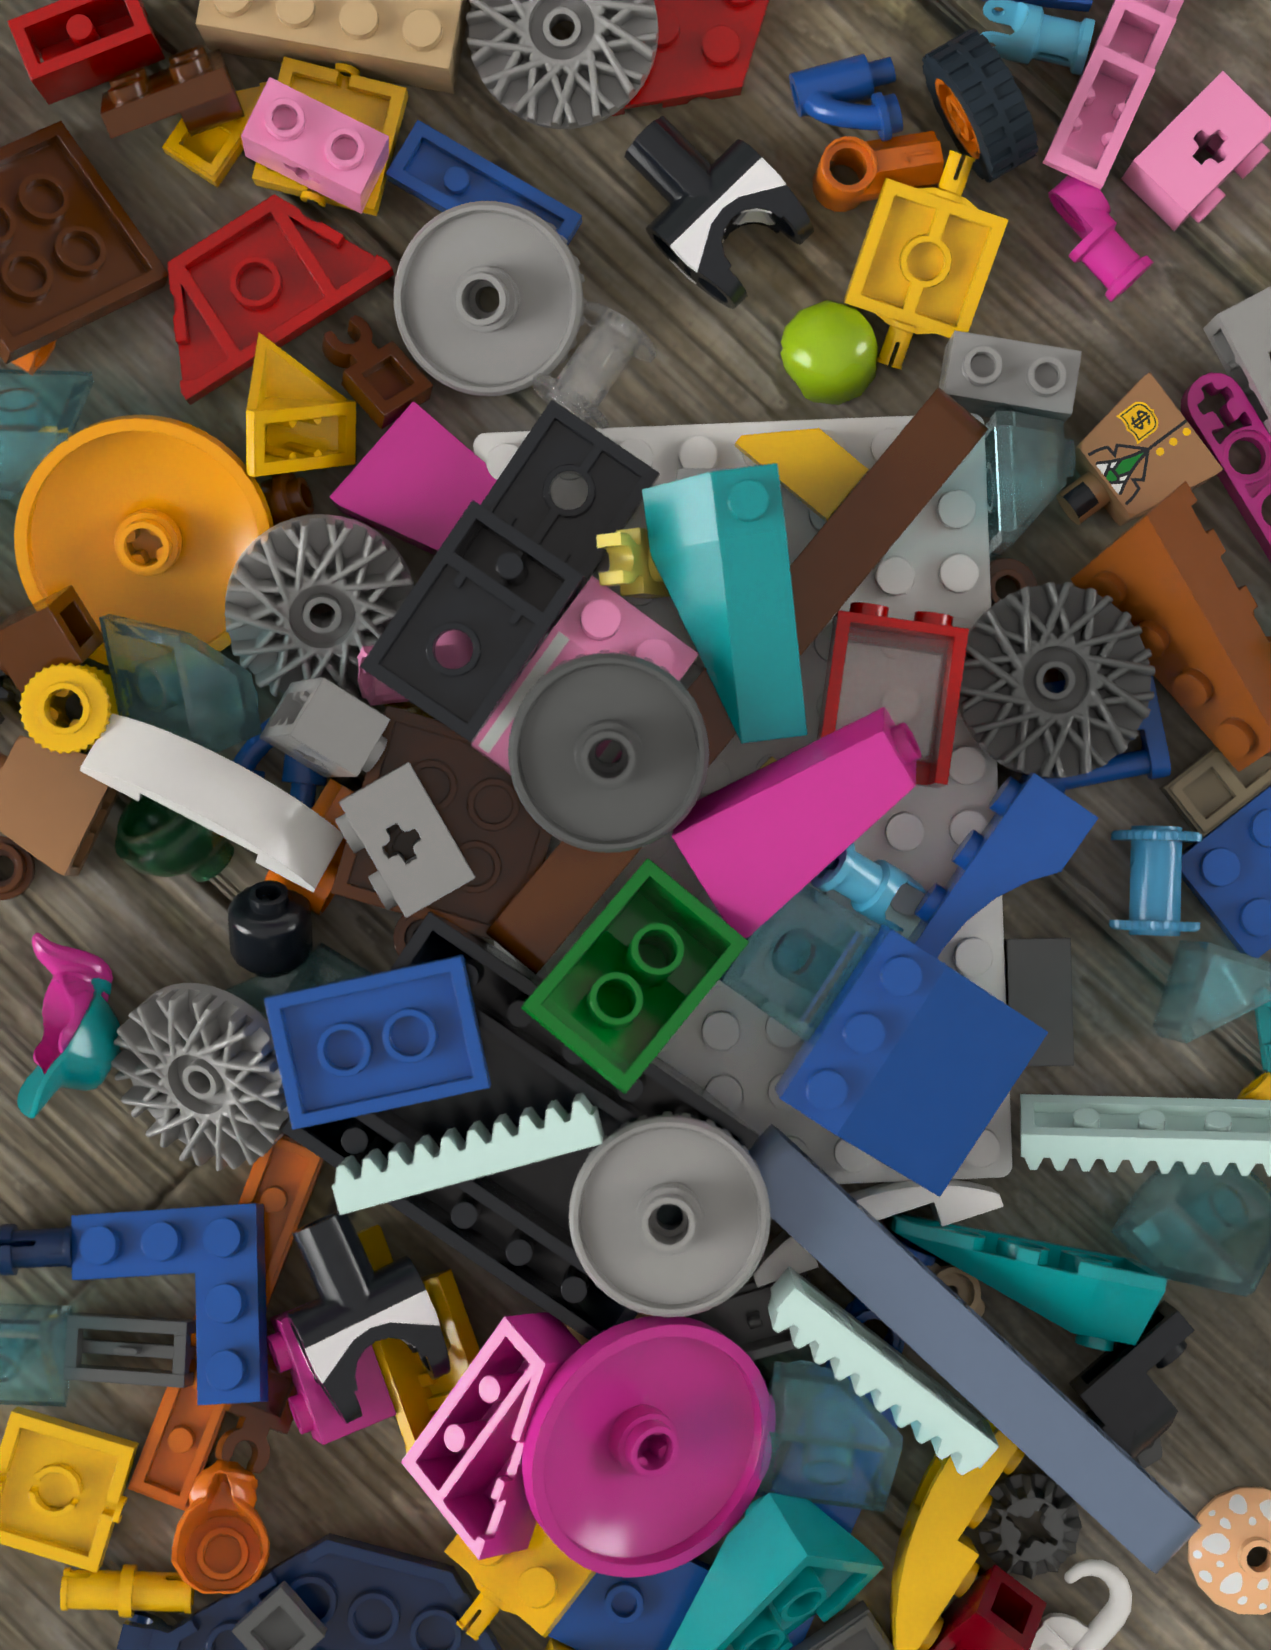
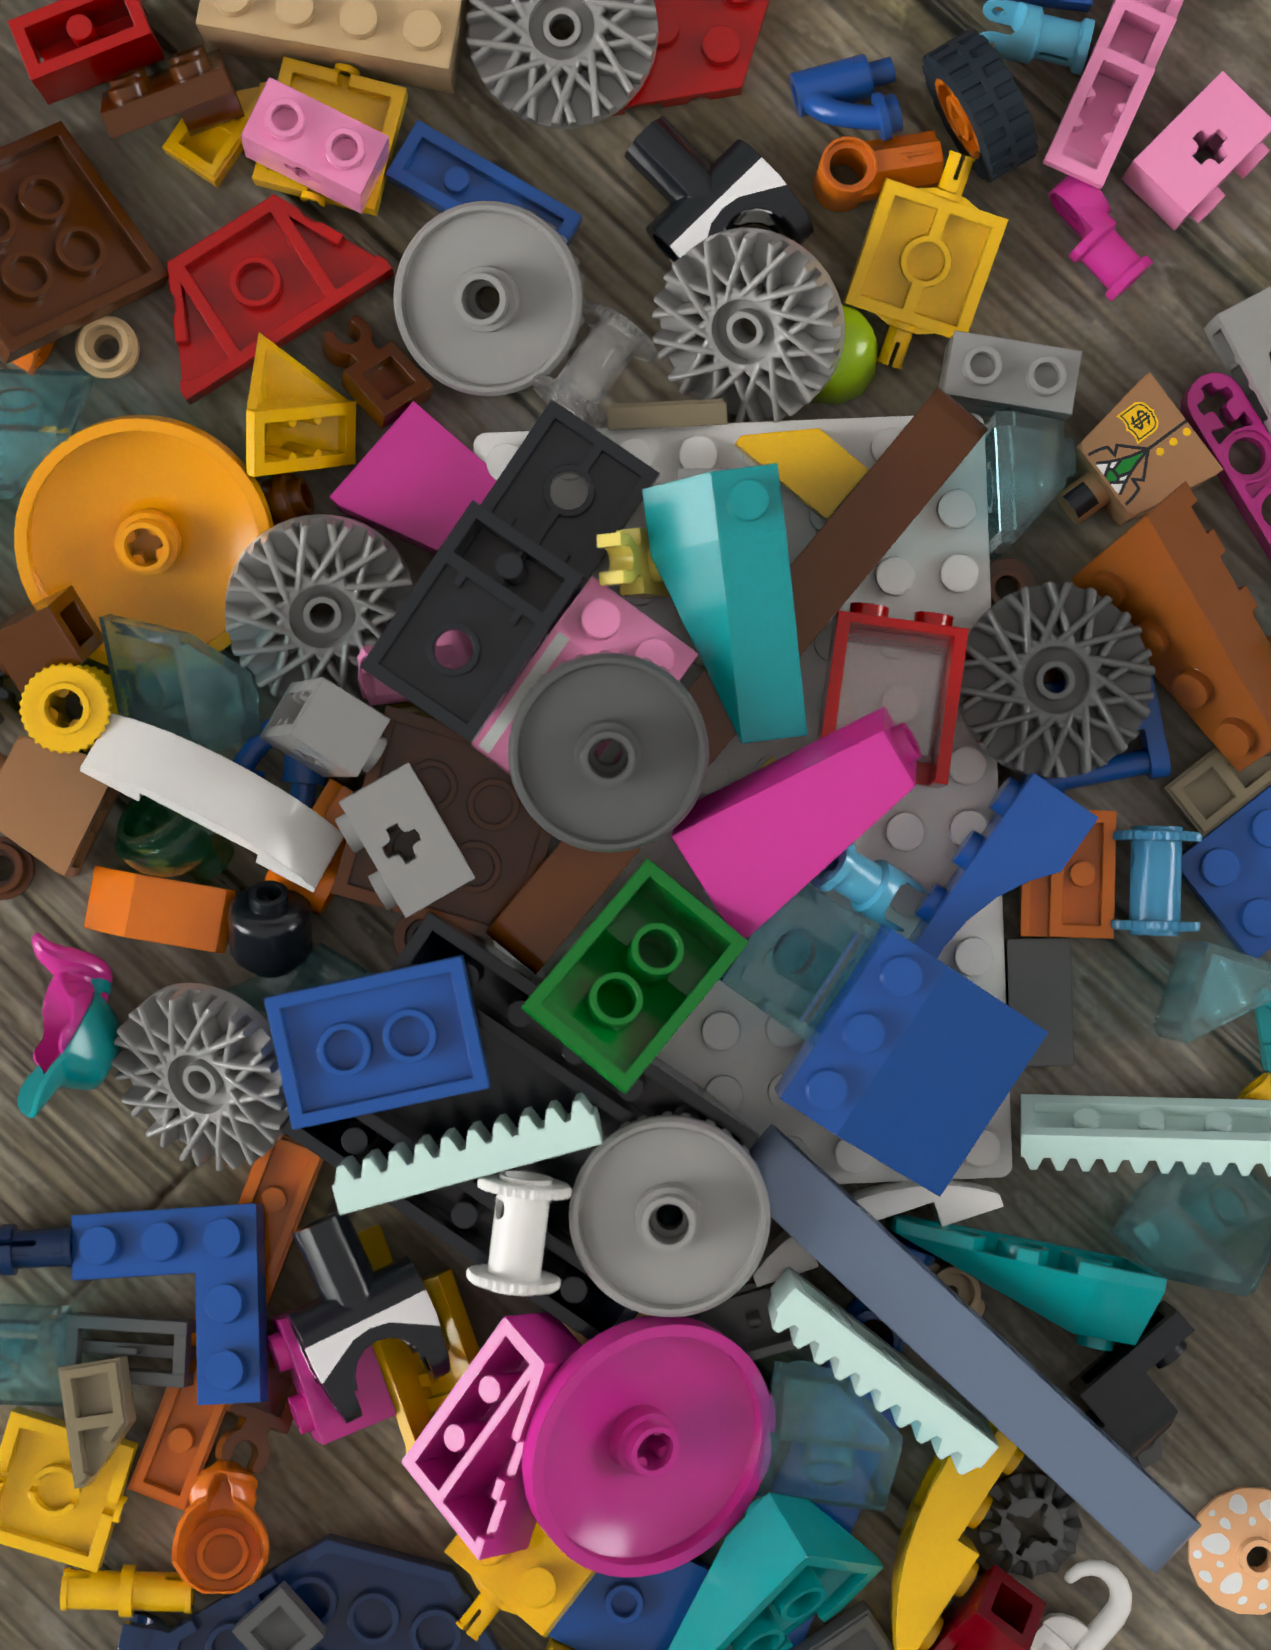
(94, 334): none -> tan plate
(96, 1413): none -> dark tan tile
(159, 909): none -> orange slope
(519, 1233): none -> white hose
(667, 414): none -> dark tan tile
(716, 347): none -> light grey wheel
(1081, 896): none -> orange plate

